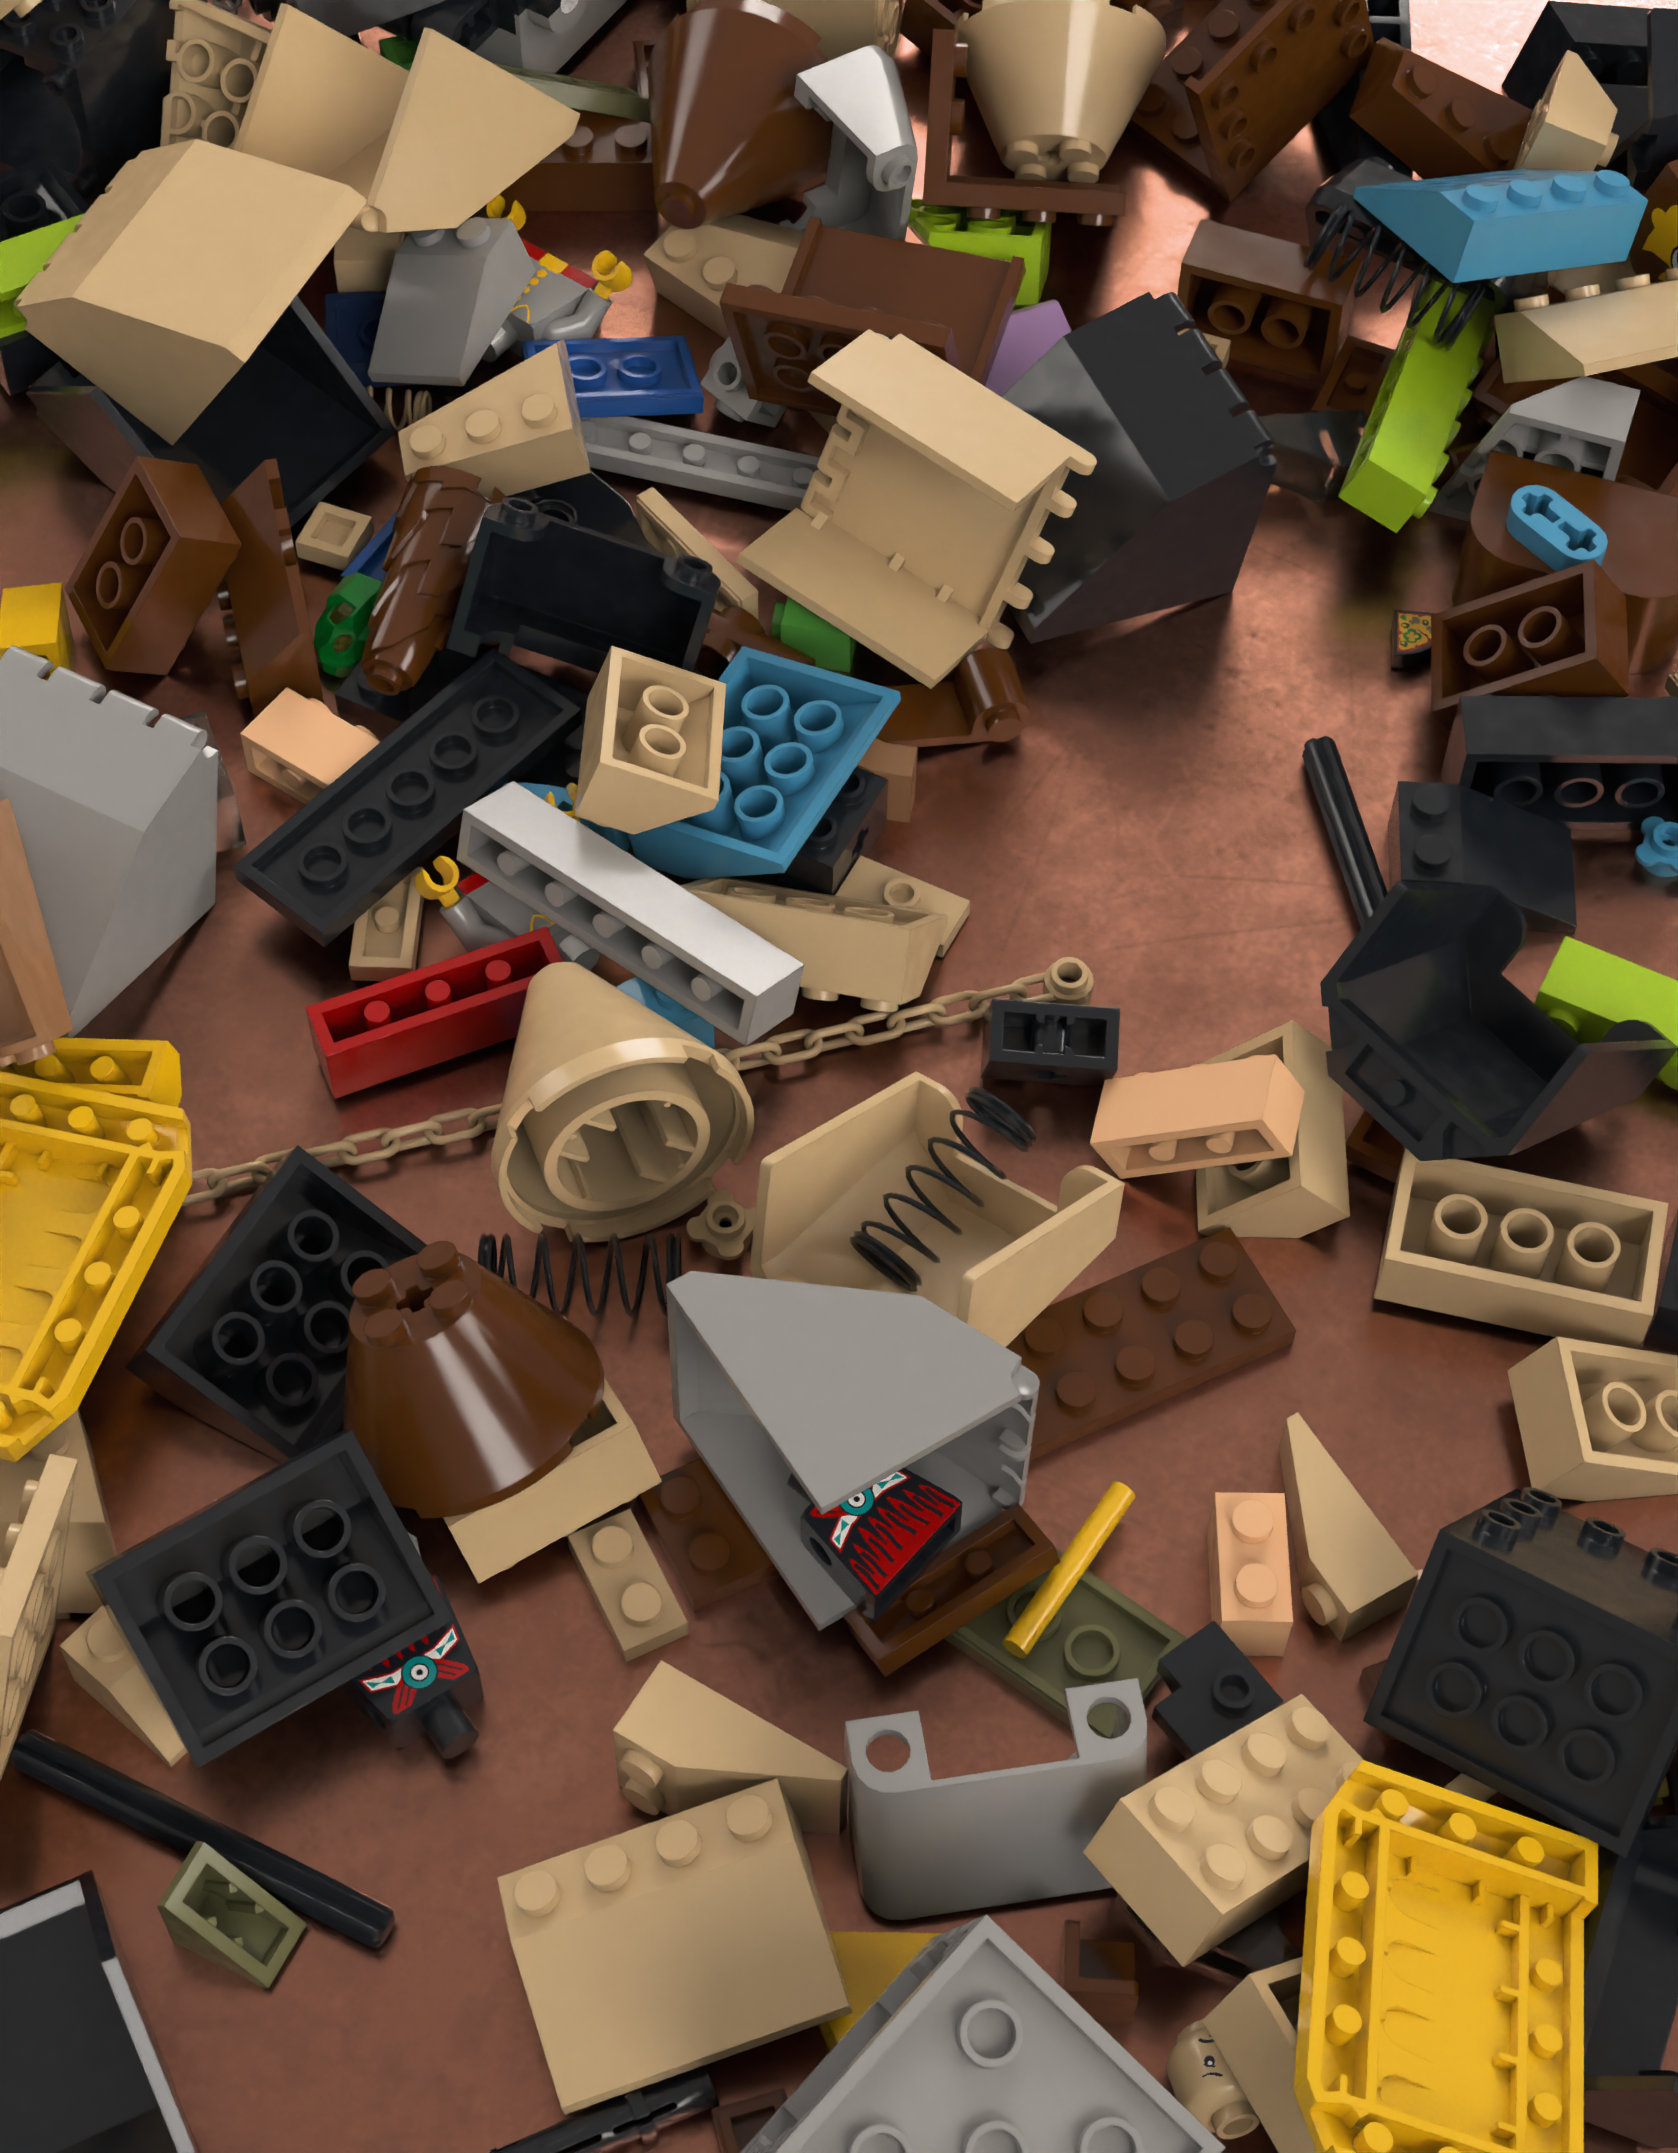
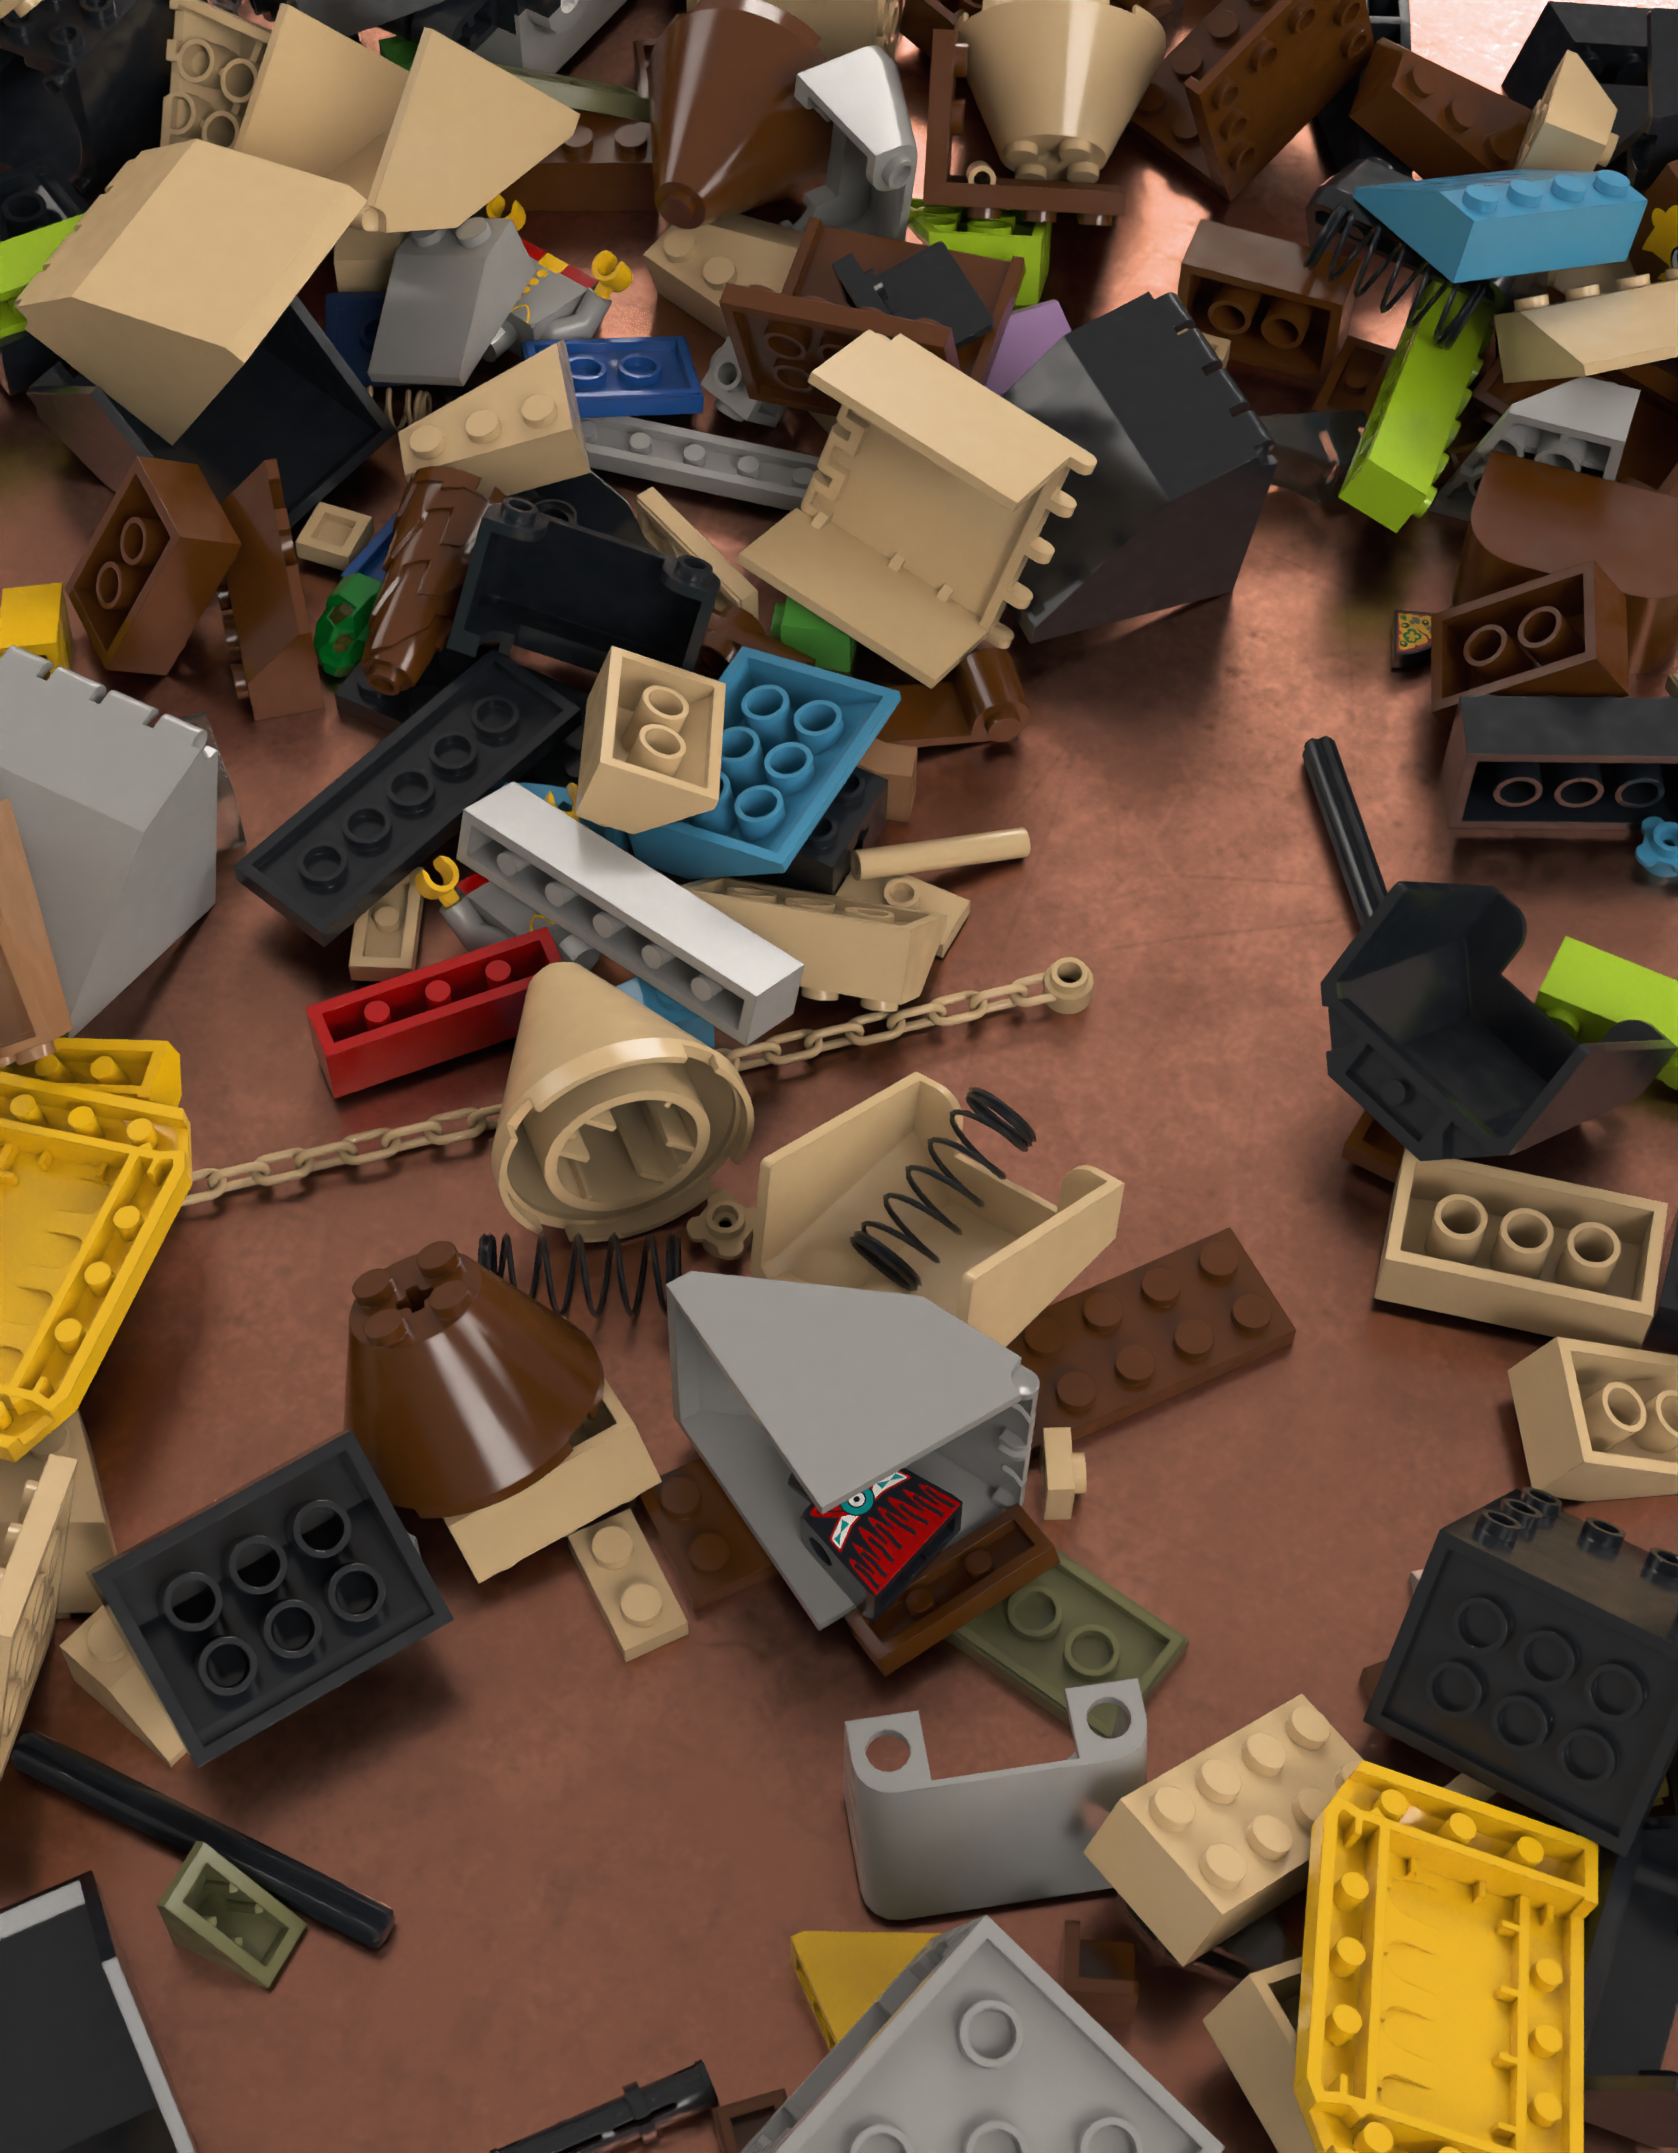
(266, 1315): black slope -> none
(302, 745): light nougat brick -> none
(423, 1690): black torso -> none
(673, 1945): tan slope -> none
(695, 1746): tan slope -> none
(919, 287): none -> black bracket
(939, 853): none -> tan piece
(978, 166): none -> tan piece
(1050, 1042): black brick -> none
(1060, 1473): none -> tan plate
(1070, 1569): yellow bar -> none
(1198, 1117): light nougat brick -> none
(1207, 2084): tan head -> none
(1210, 1690): black brick -> none
(1250, 1571): light nougat brick -> none
(1287, 1193): tan slope -> none
(1342, 1551): tan slope -> none
(1475, 839): black slope -> none
(1554, 528): dark azure beam -> none

